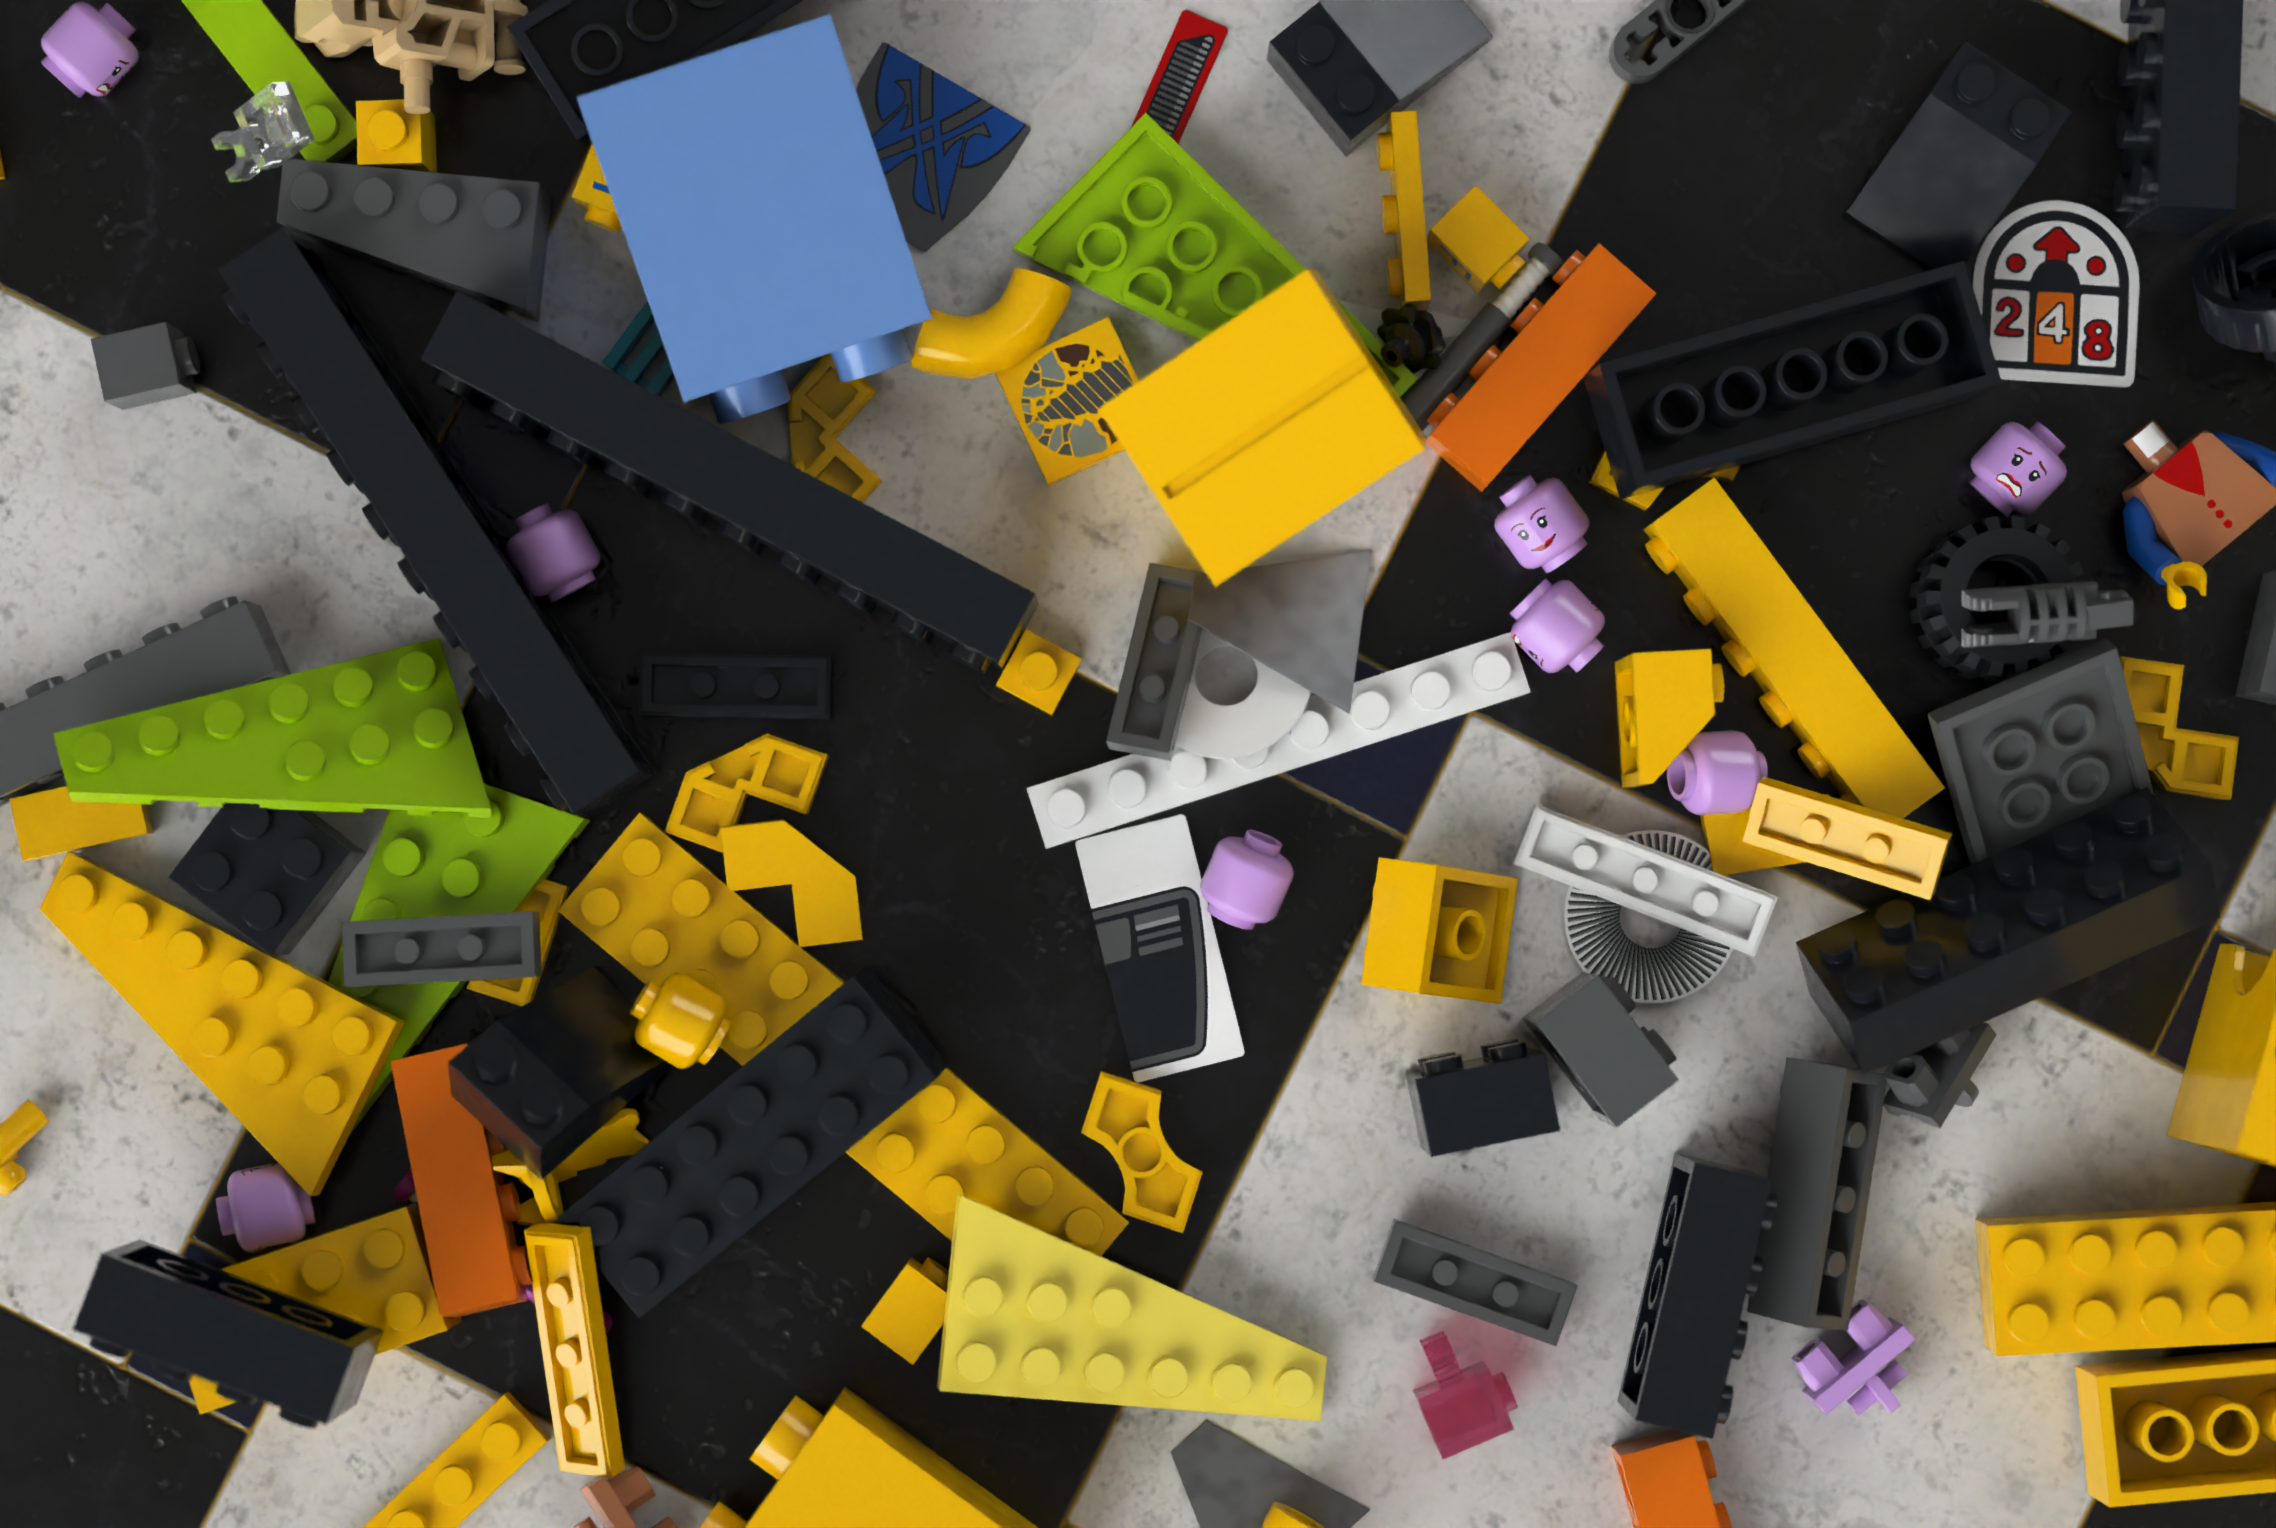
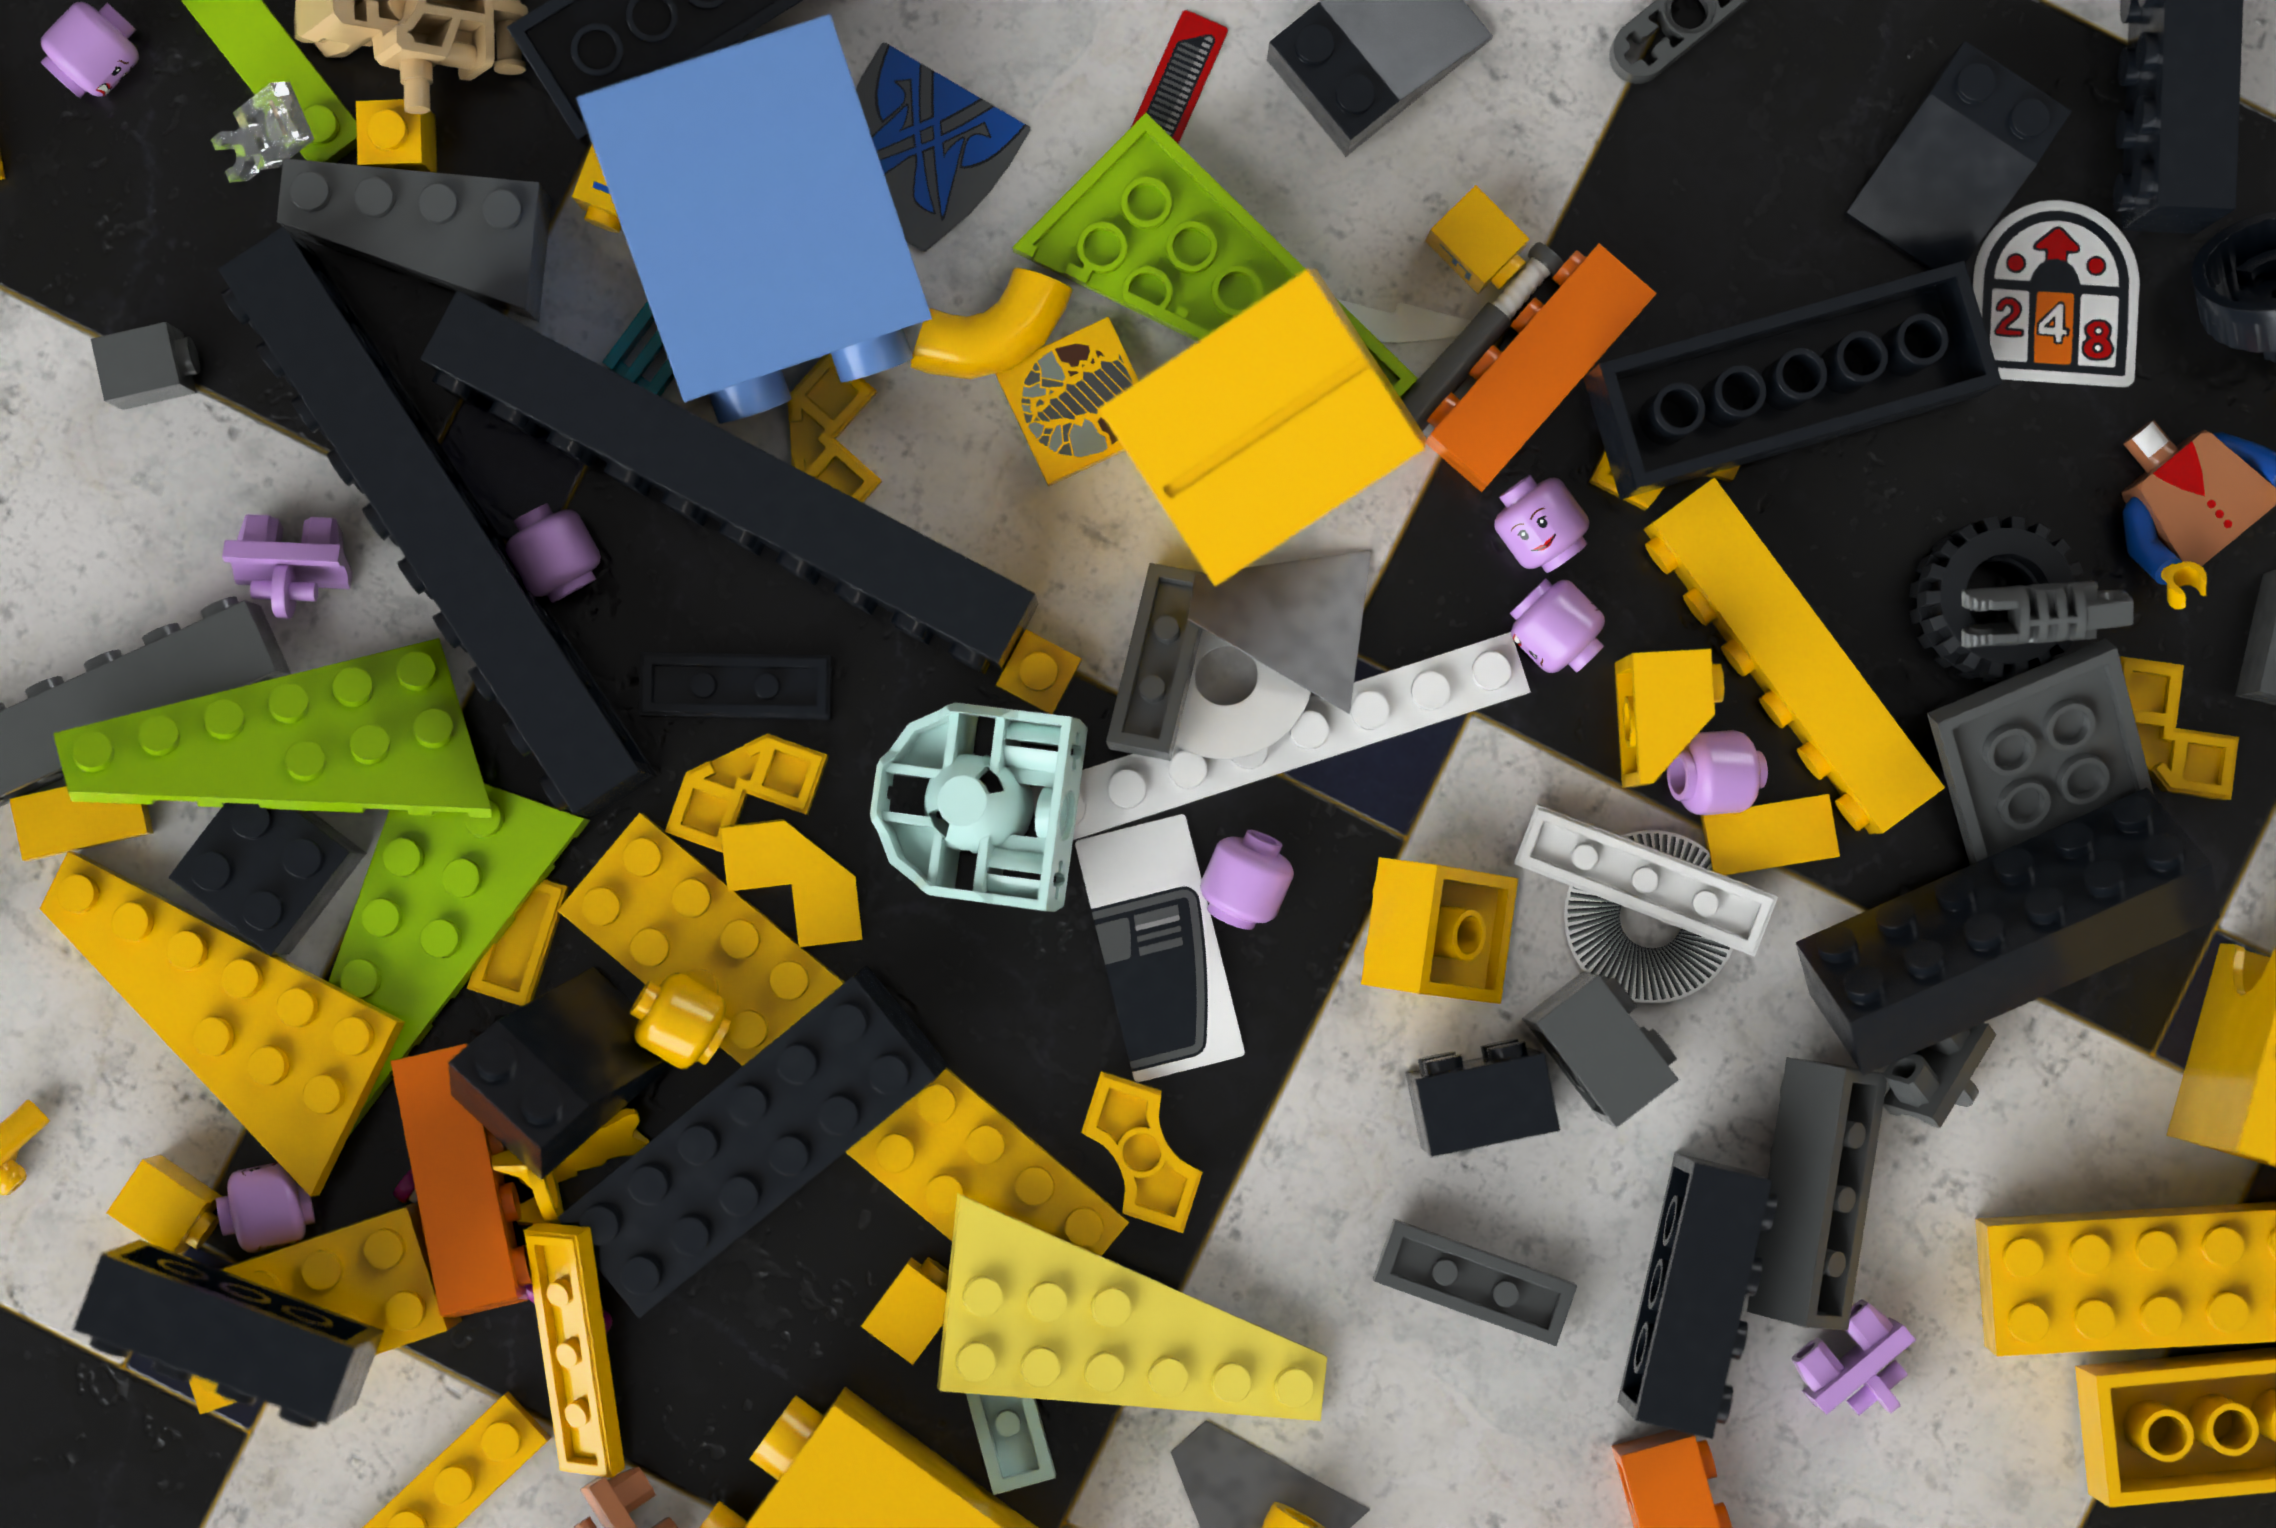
(166, 1206): none -> yellow brick
(286, 569): none -> lavender hips
(441, 949): dark grey plate -> none
(980, 821): none -> light aqua connector
(1011, 1441): none -> light aqua plate
(1404, 210): yellow plate -> none
(1410, 338): black plant -> none
(1462, 1404): clear pink brick -> none
(1847, 837): yellow plate -> none
(2018, 468): lavender head -> none

